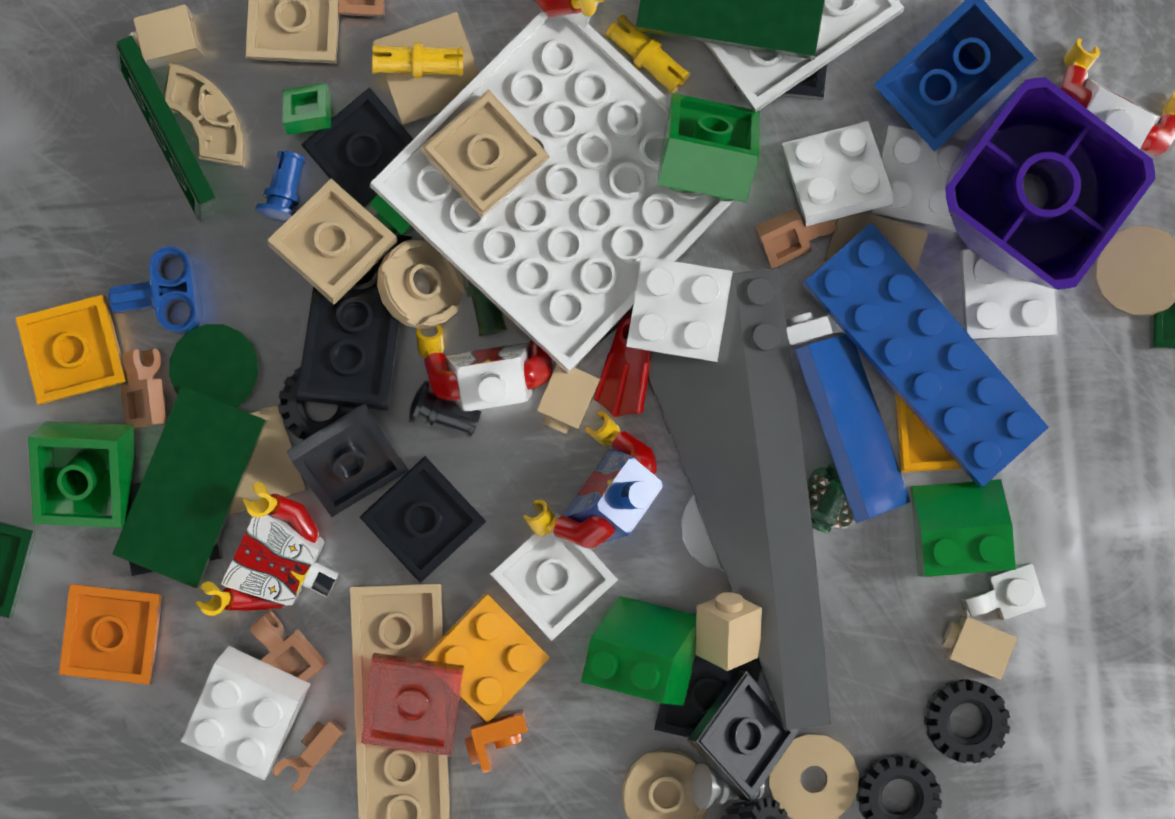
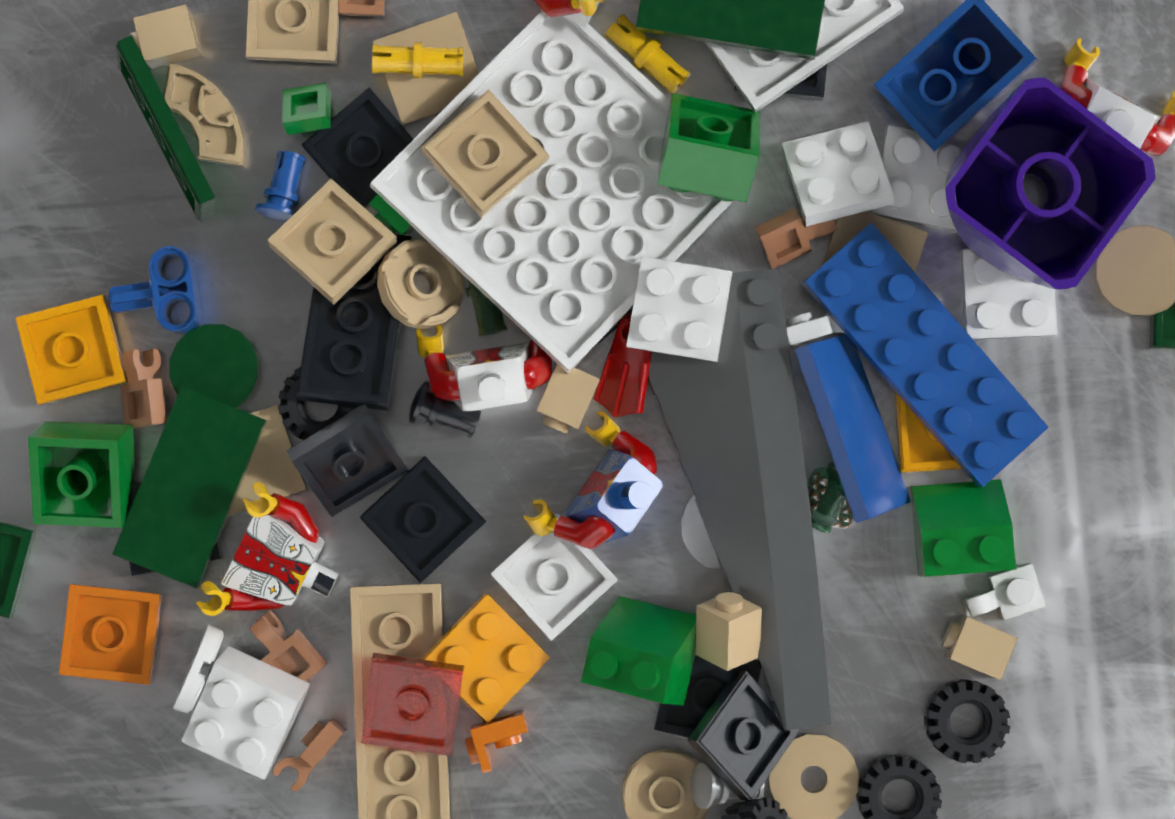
(198, 669): none -> white tile

